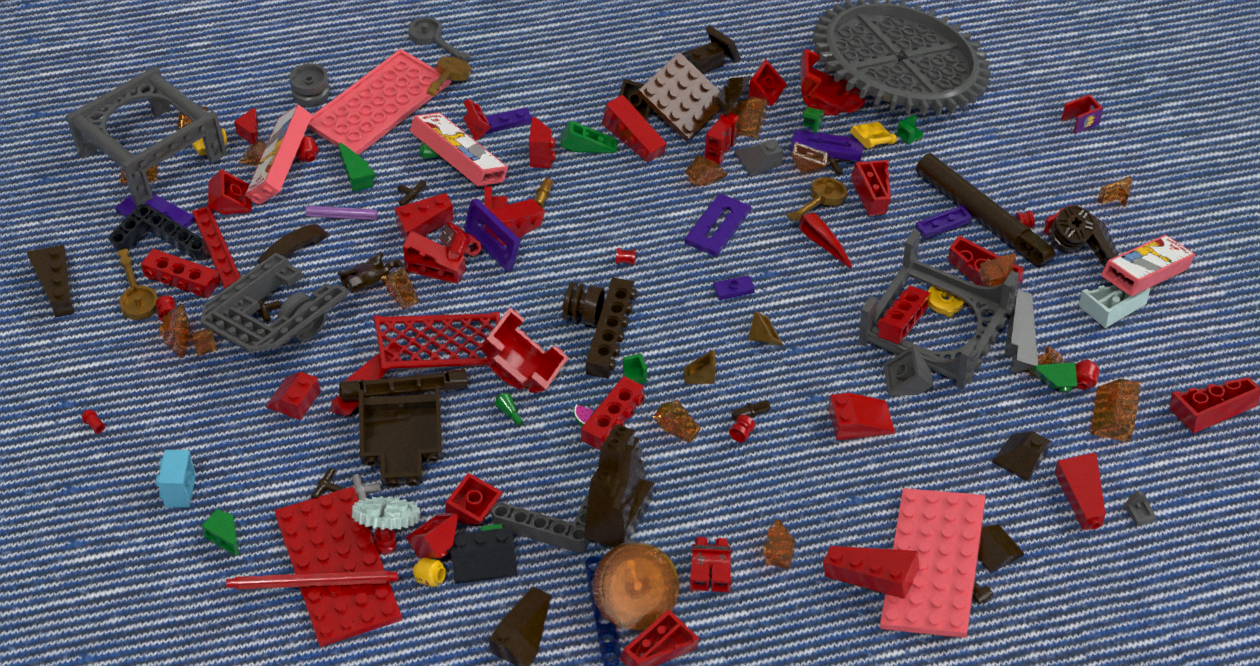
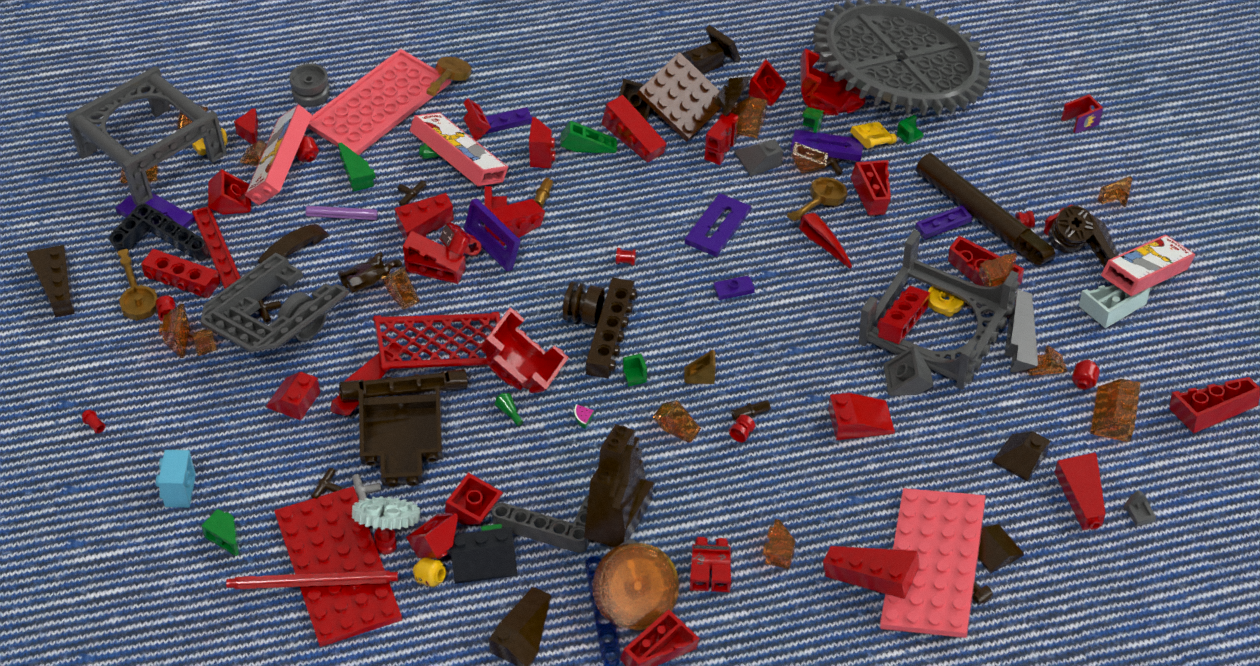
(429, 31): dark grey piece -> none
(613, 410): red brick -> none
(704, 171): clear orange slope -> none
(763, 330): pearl gold slope -> none
(1057, 376): green slope -> none

